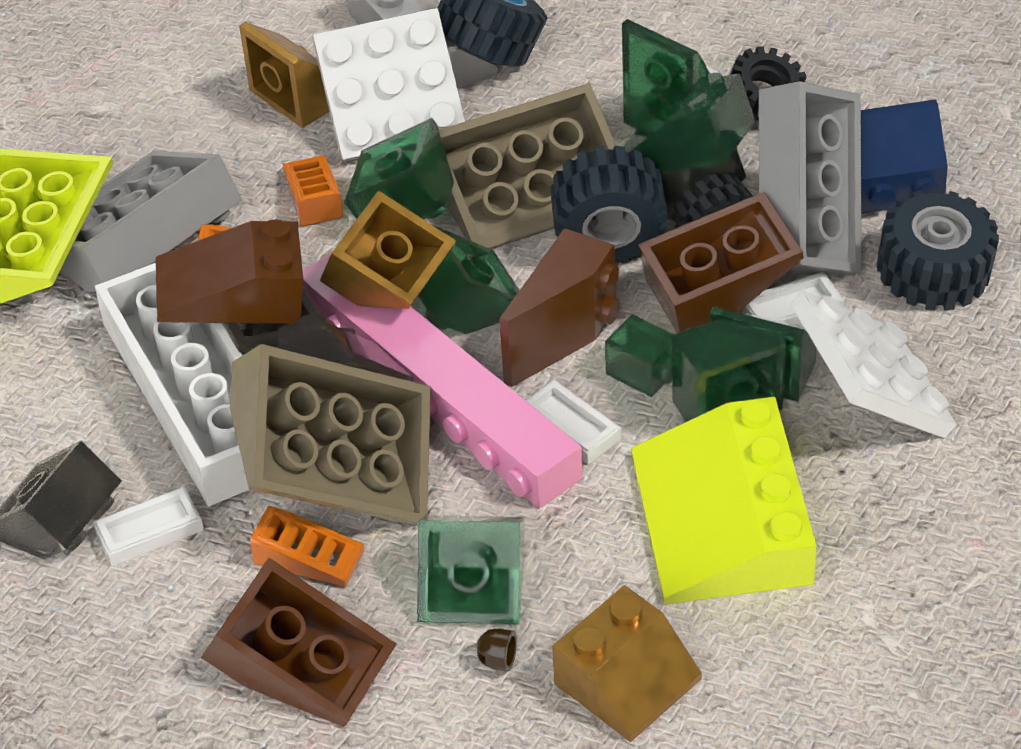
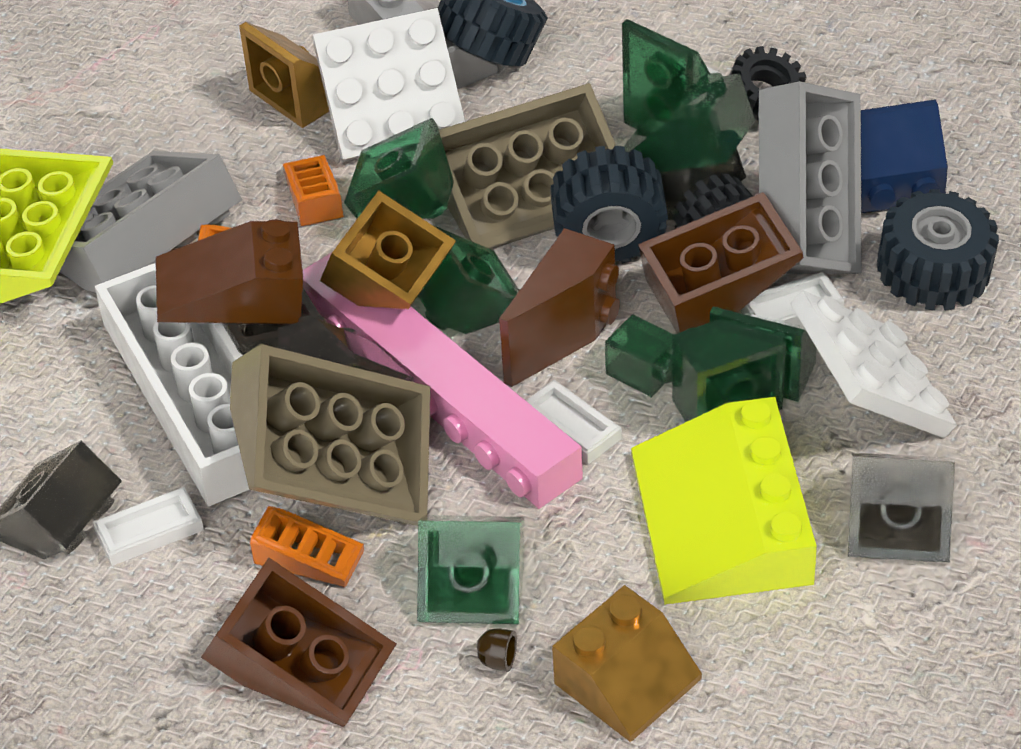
(900, 507): none -> clear smoke slope

